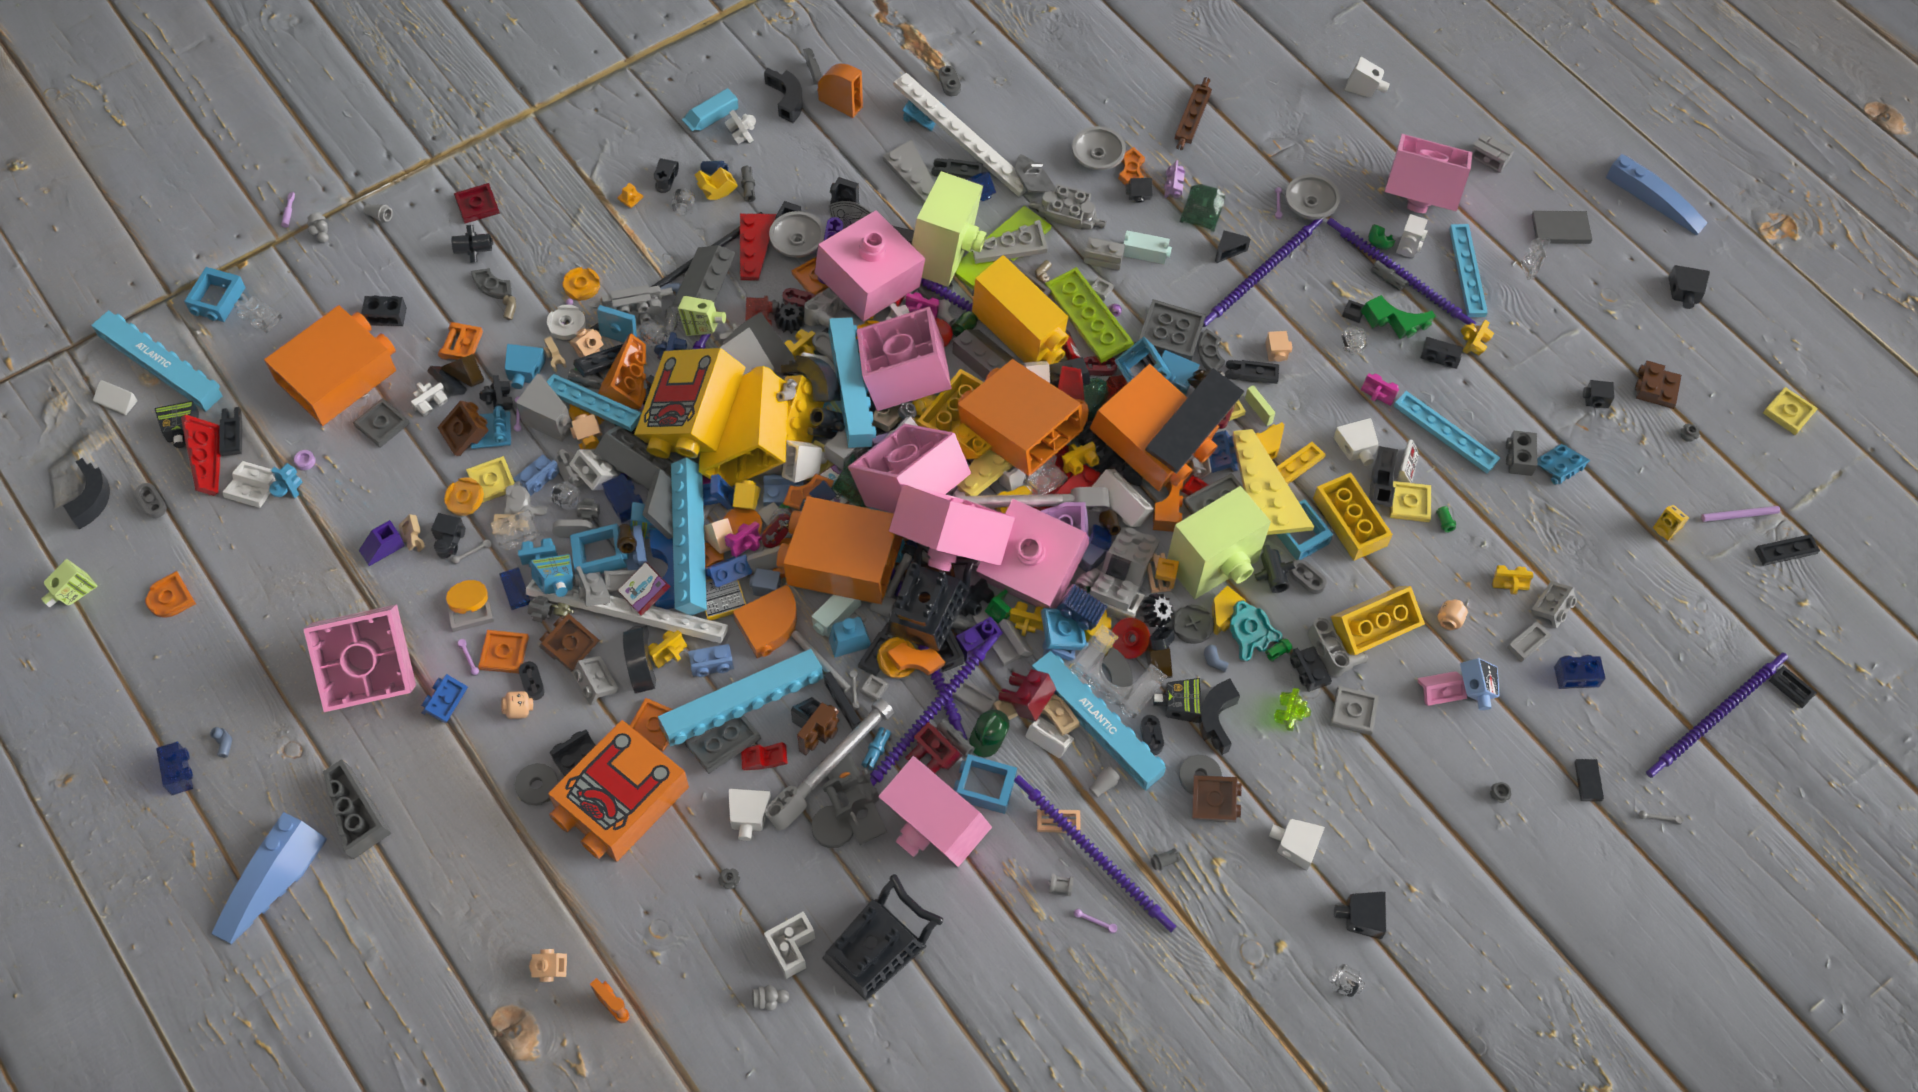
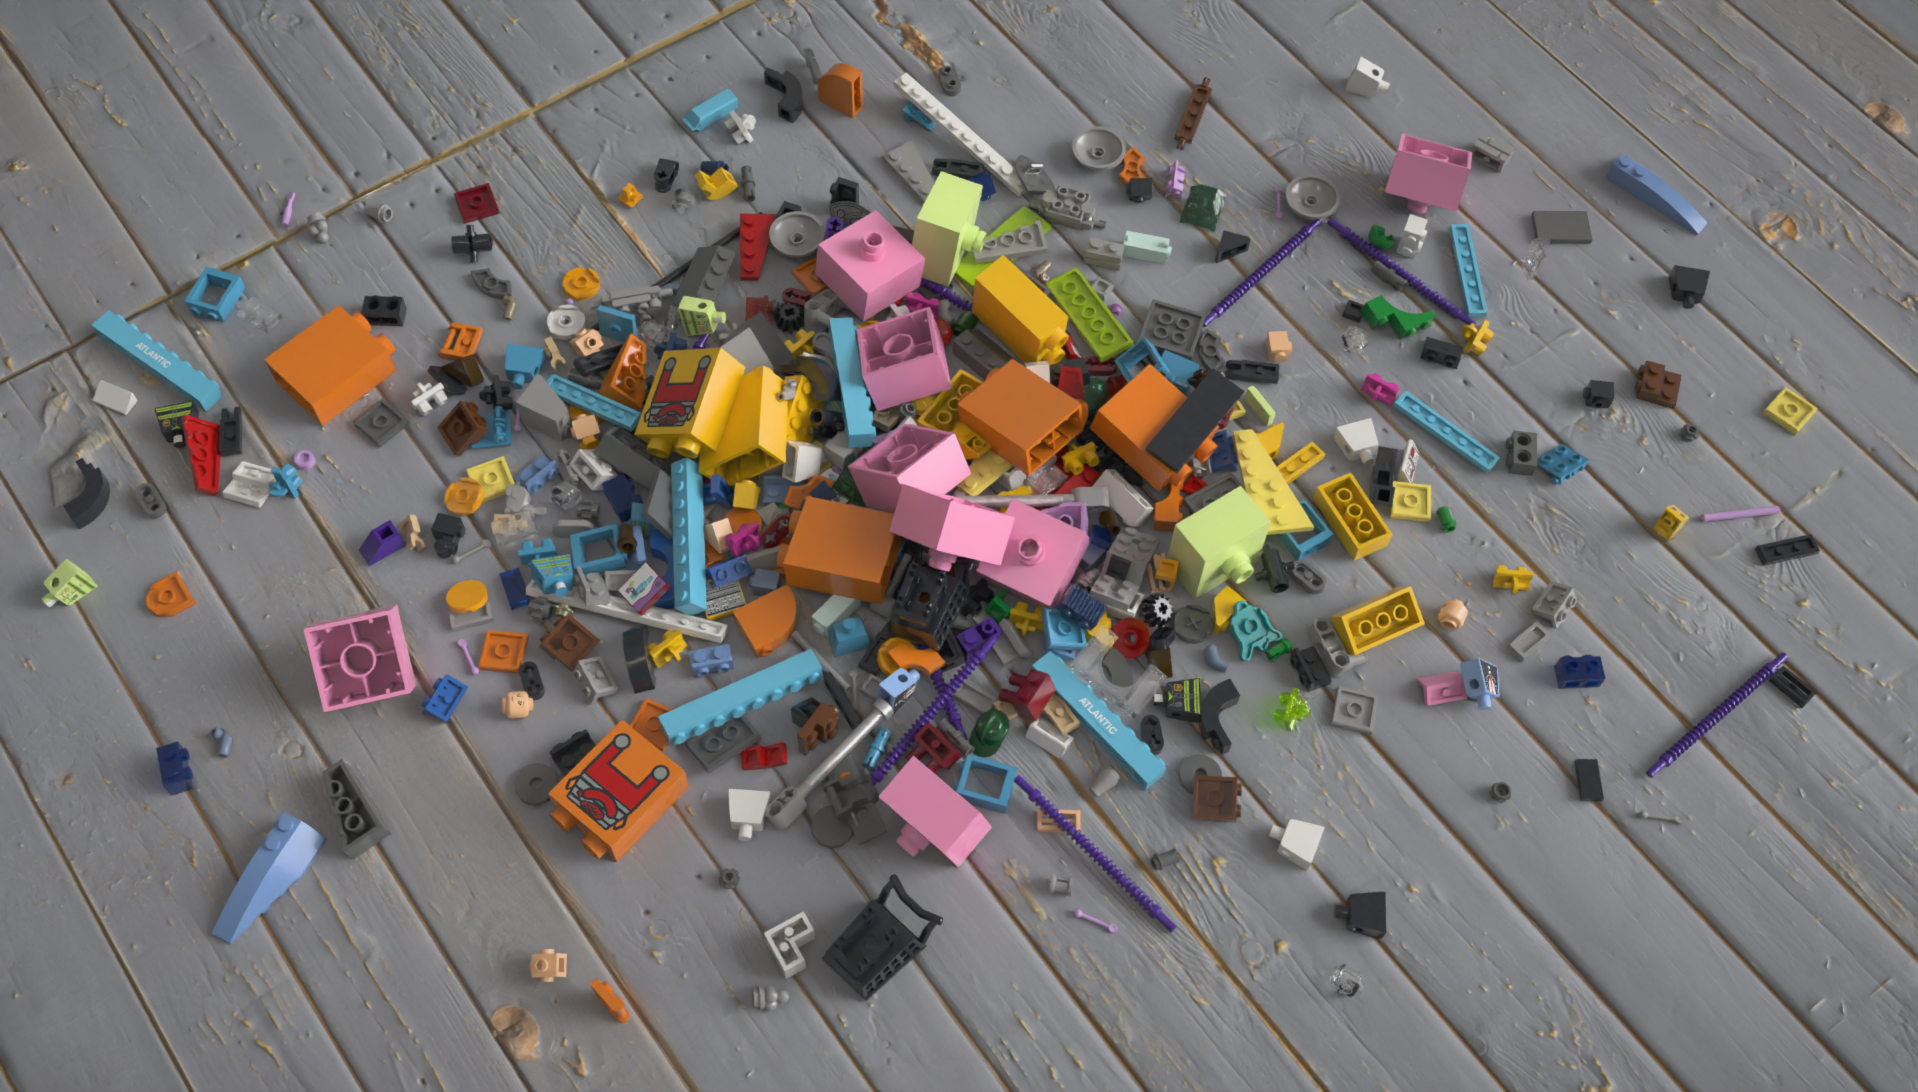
(898, 688): none -> light blue torso

